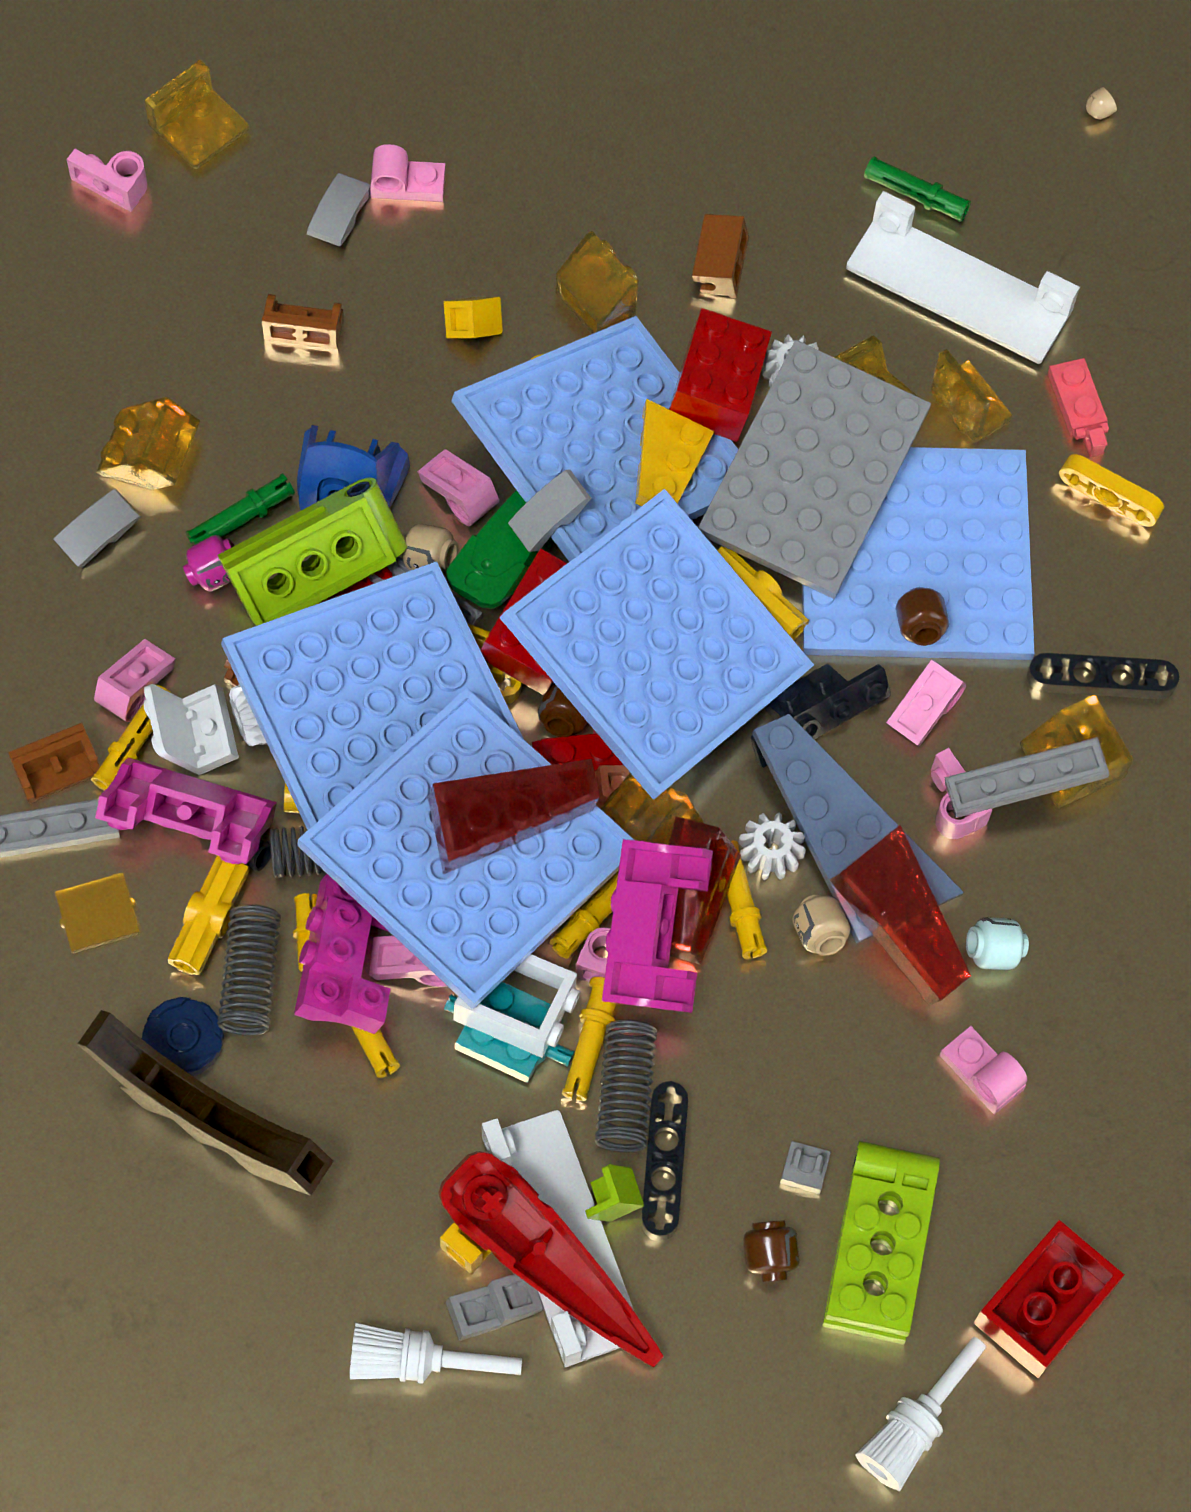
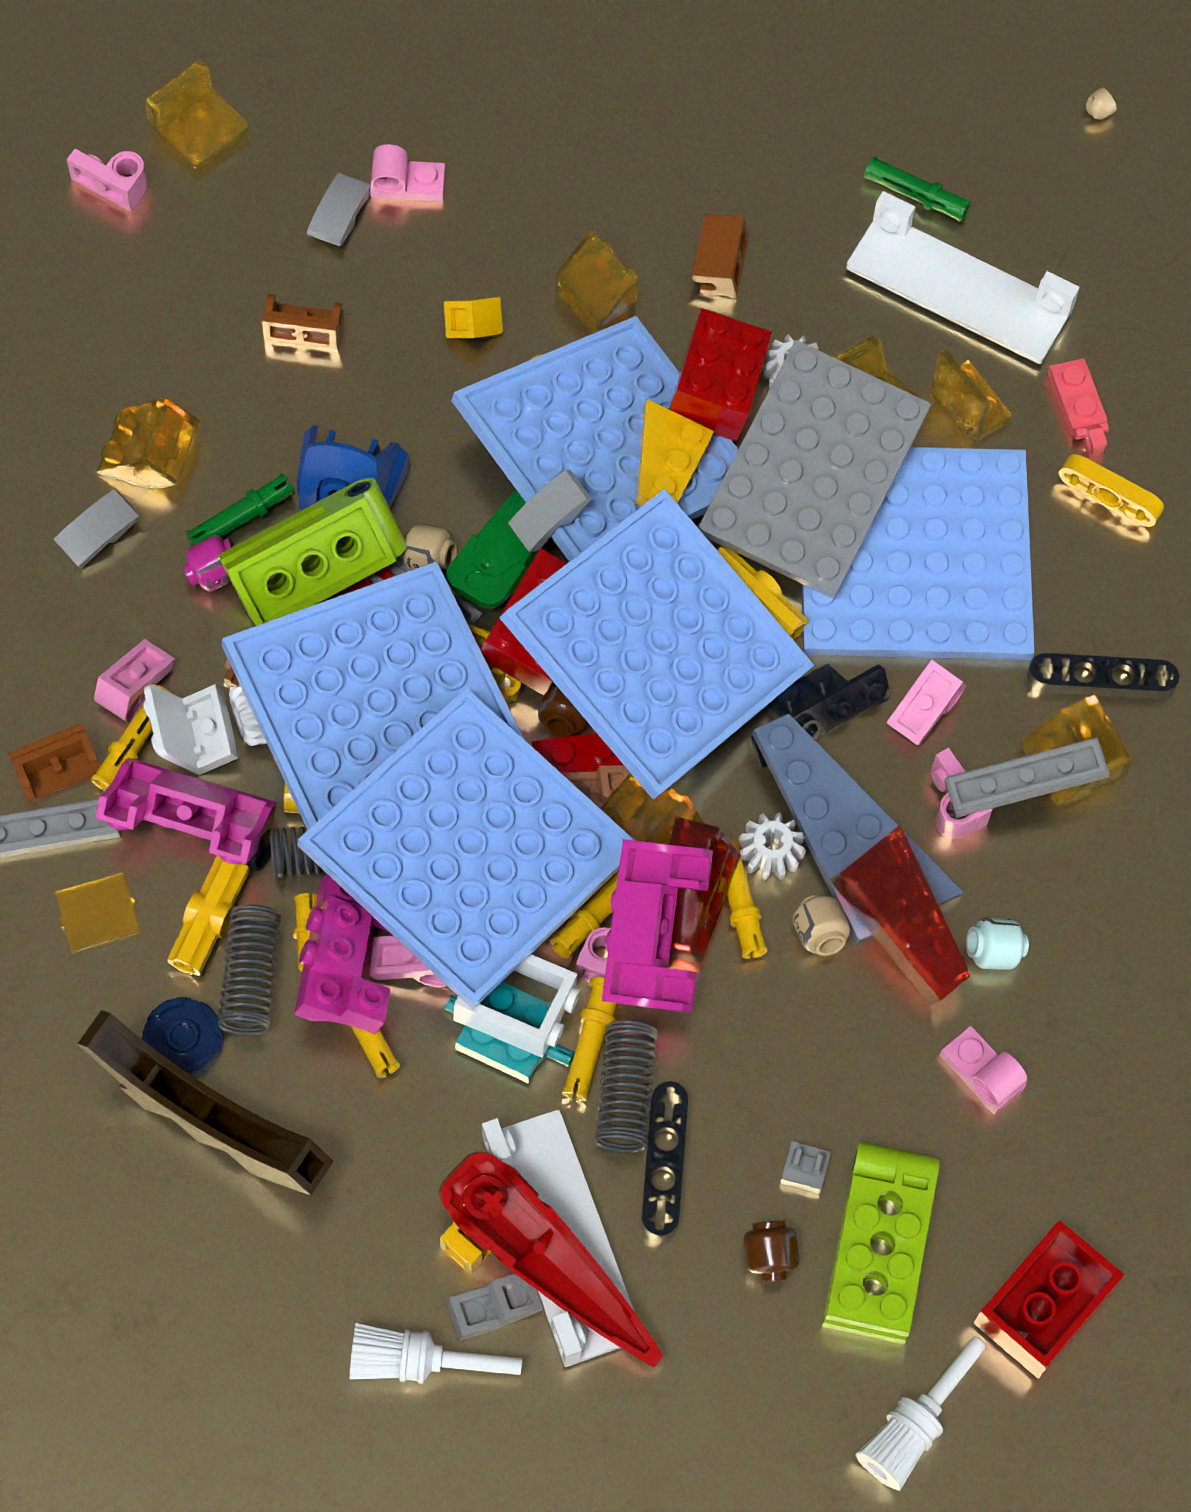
(463, 486): bright pink plate -> none
(504, 808): clear red wedge -> none
(615, 1194): lime panel -> none
(922, 616): reddish brown head -> none

